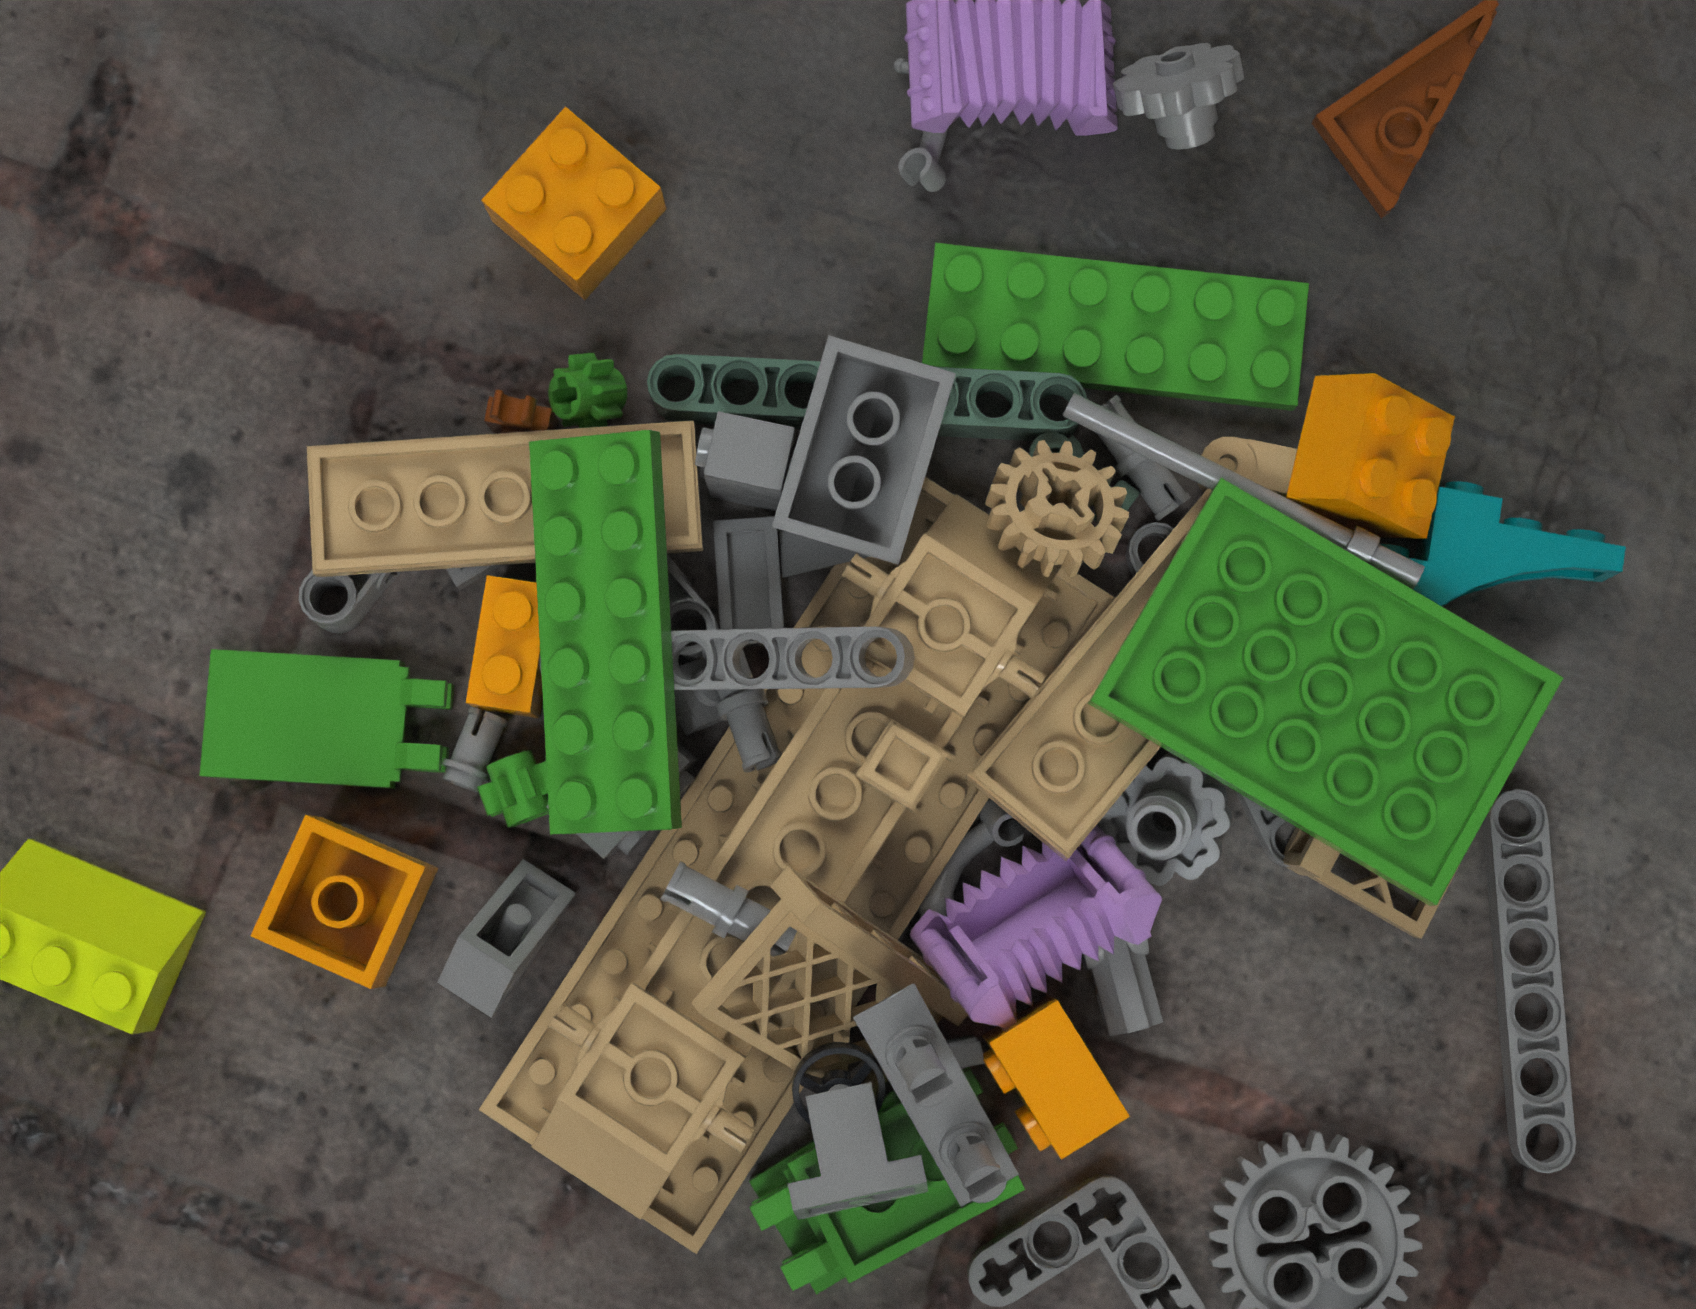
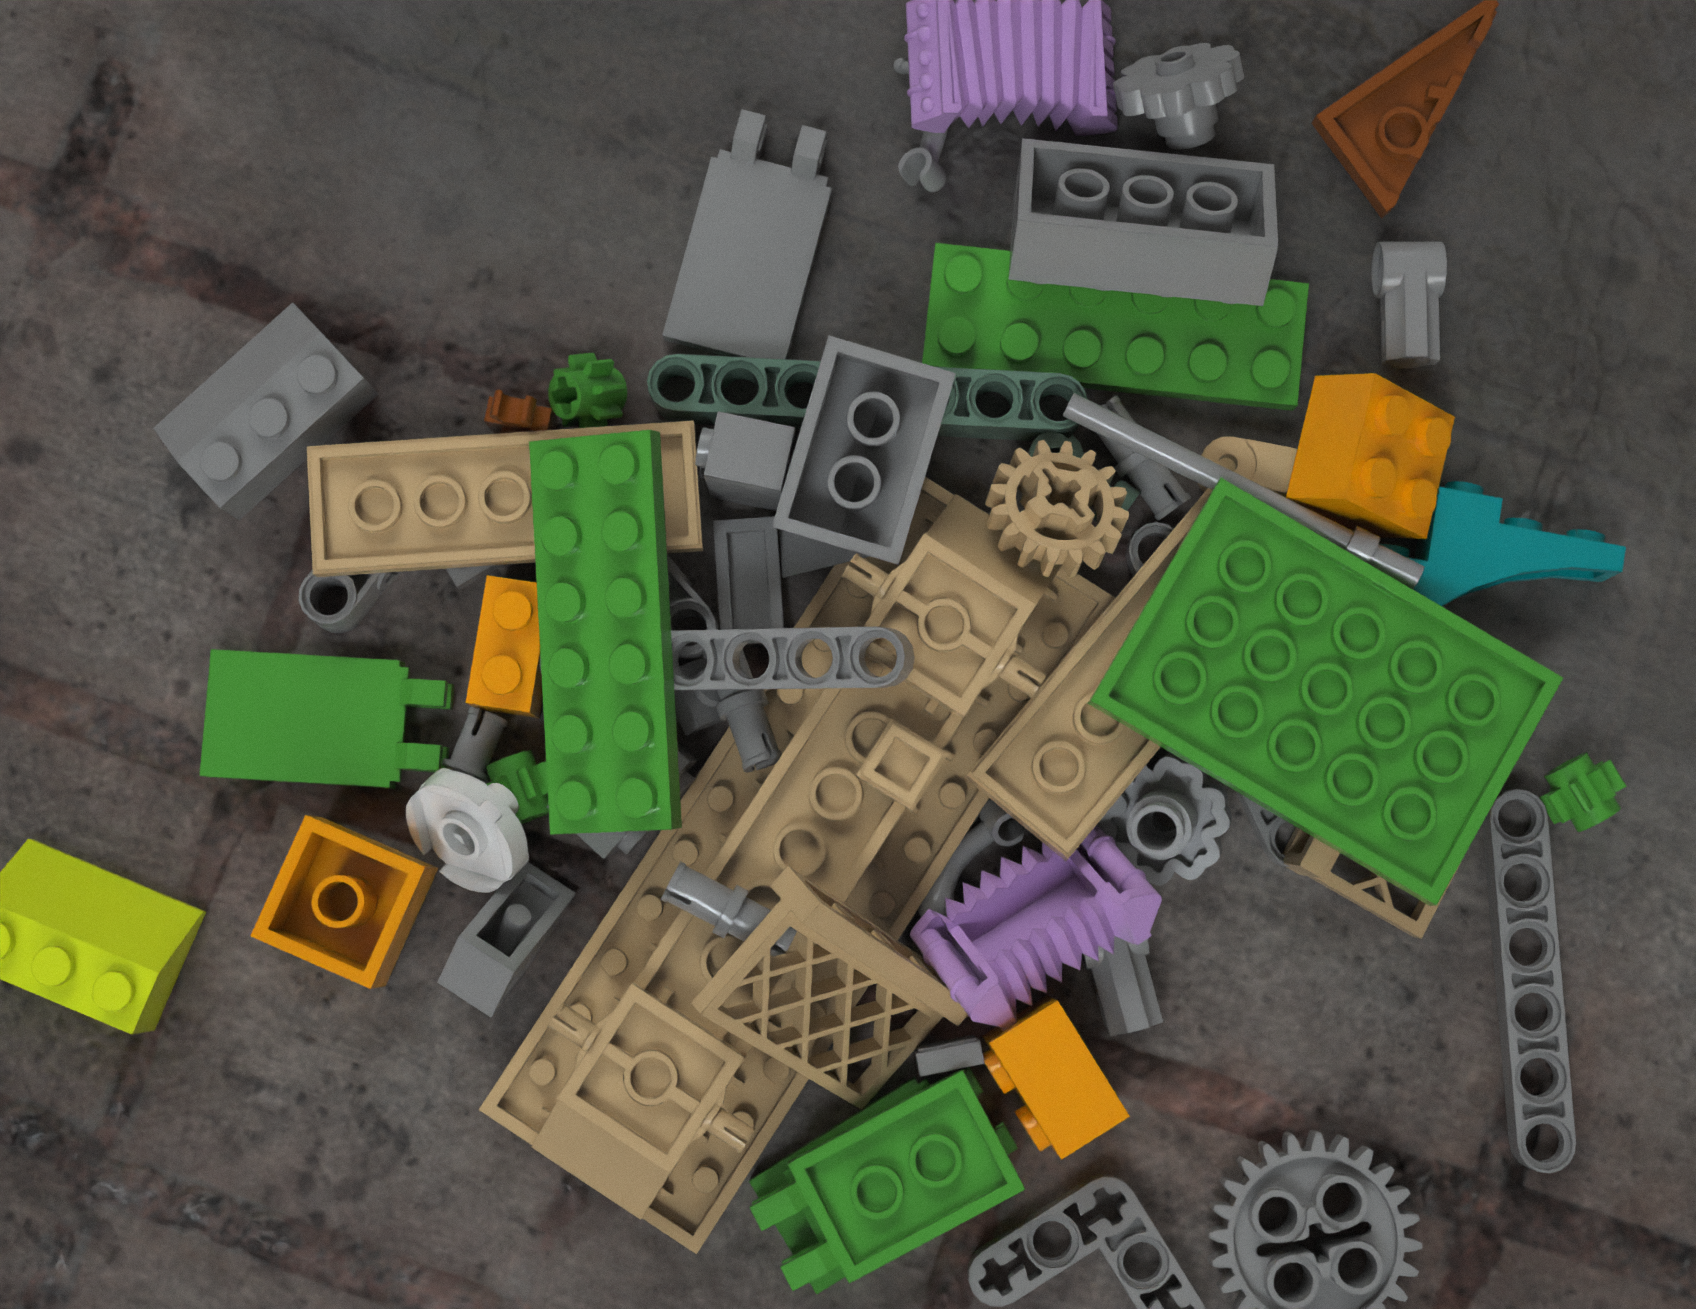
(262, 411): none -> light grey slope
(468, 829): none -> white plate
(575, 203): light orange brick -> none
(751, 247): none -> light grey tile
(848, 1139): light grey piece -> none
(937, 1096): light grey connector -> none
(1143, 222): none -> light grey brick
(1409, 285): none -> light grey piece
(1582, 792): none -> bright green gear

